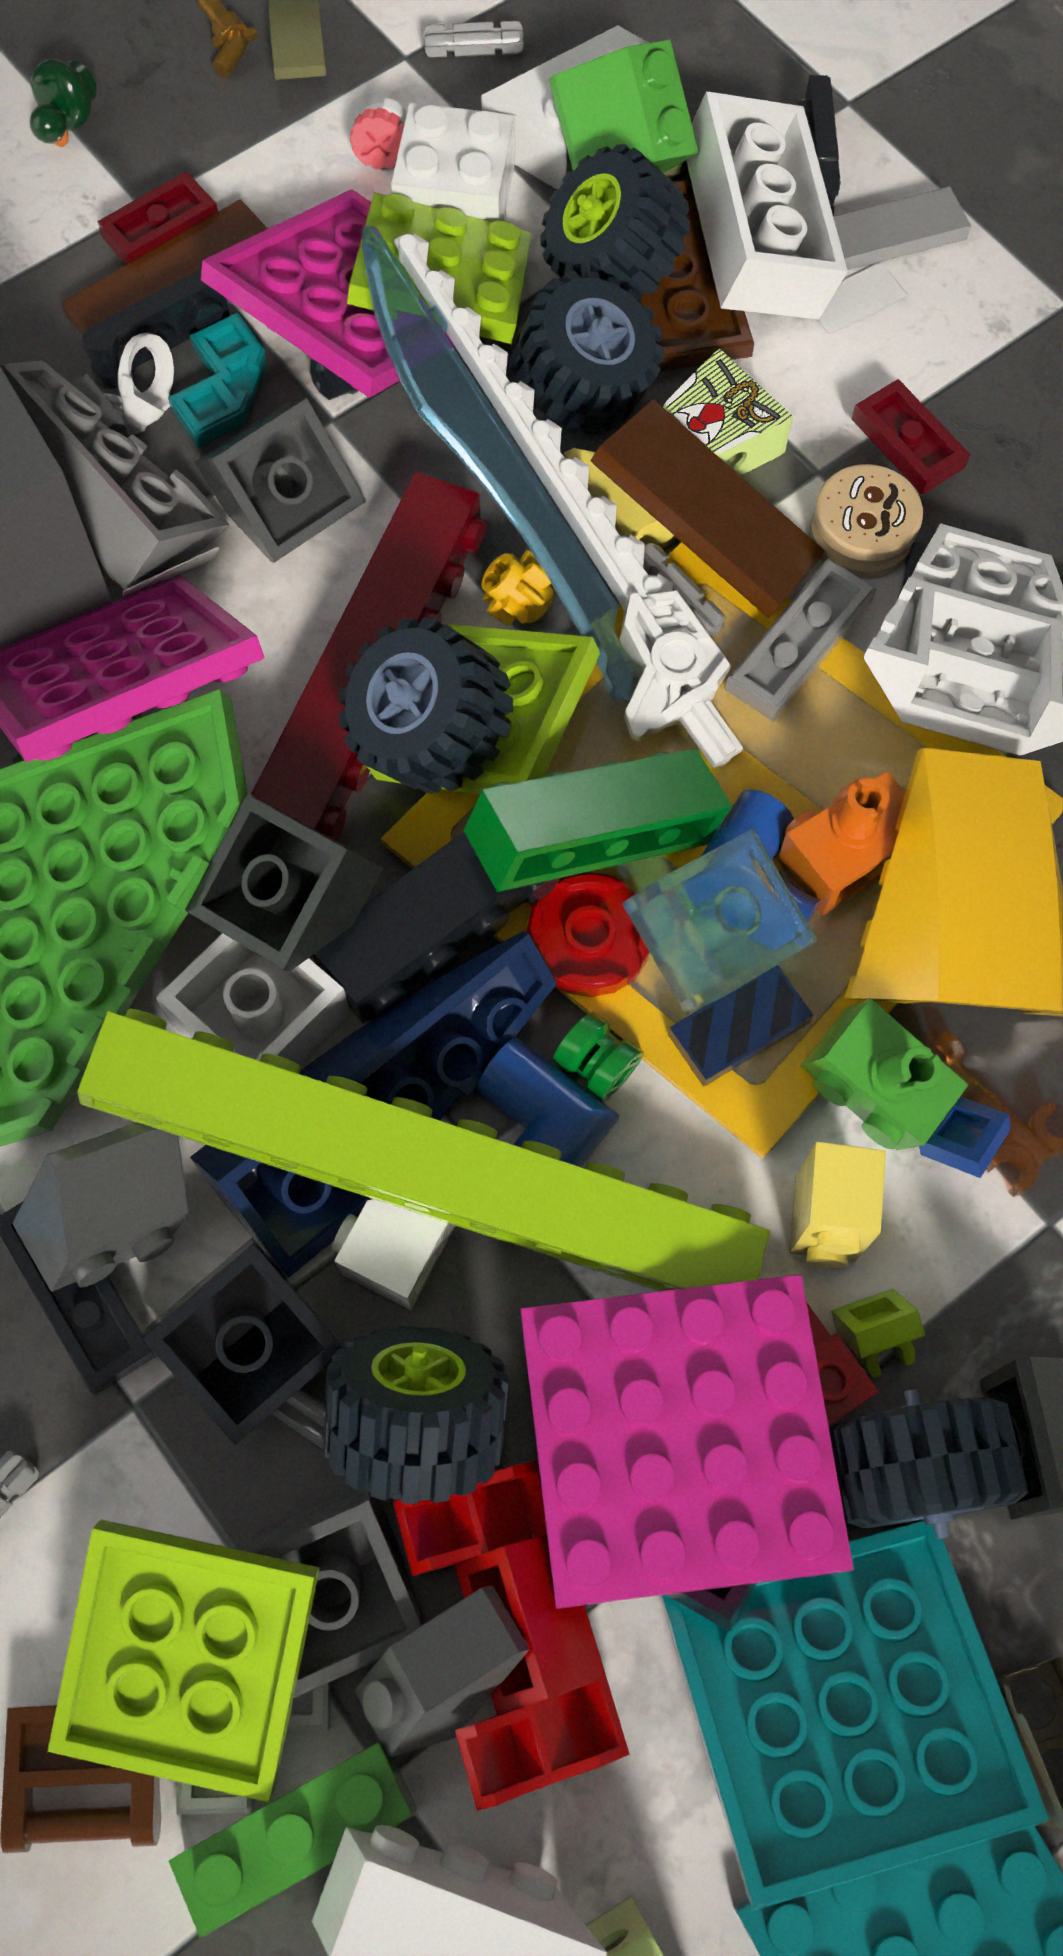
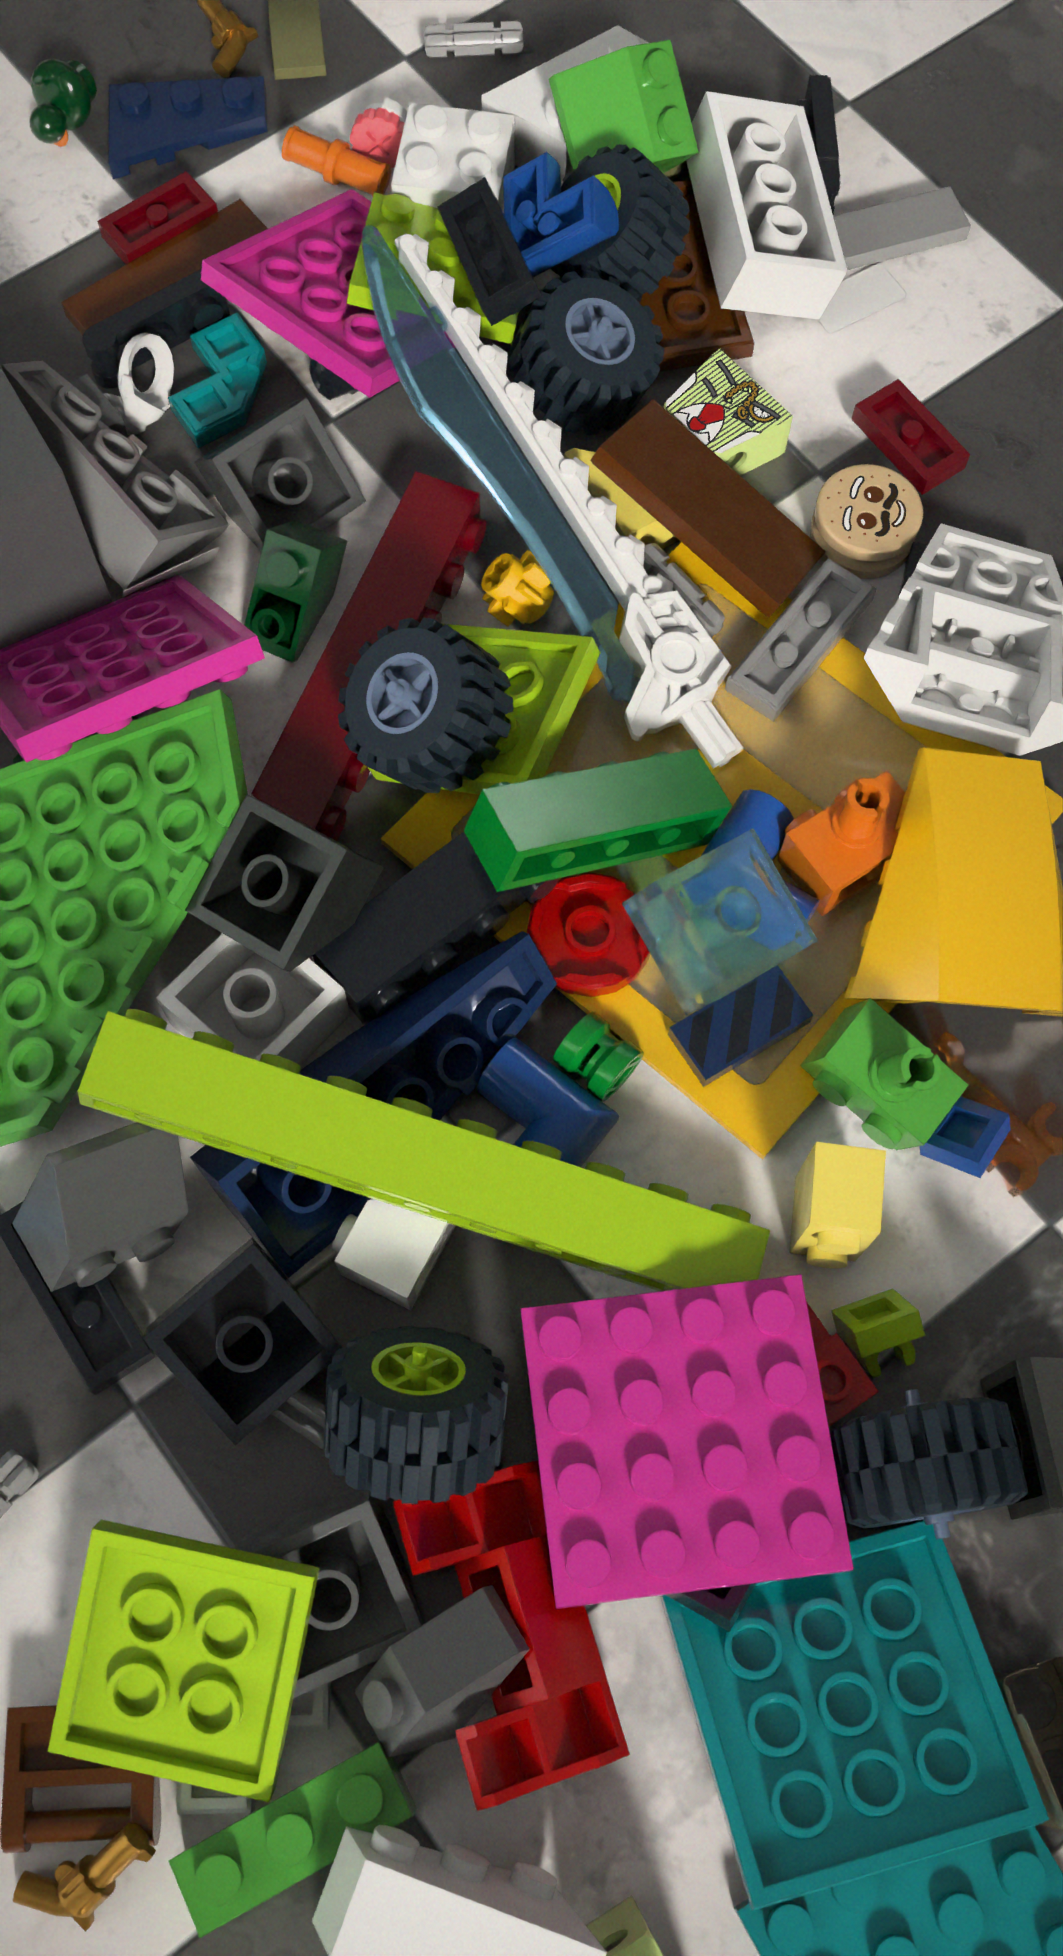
(84, 1885): none -> pearl gold piece
(170, 116): none -> dark blue wing
(293, 586): none -> dark green slope
(335, 161): none -> orange pin
(489, 252): none -> black plate
(553, 223): none -> blue brick

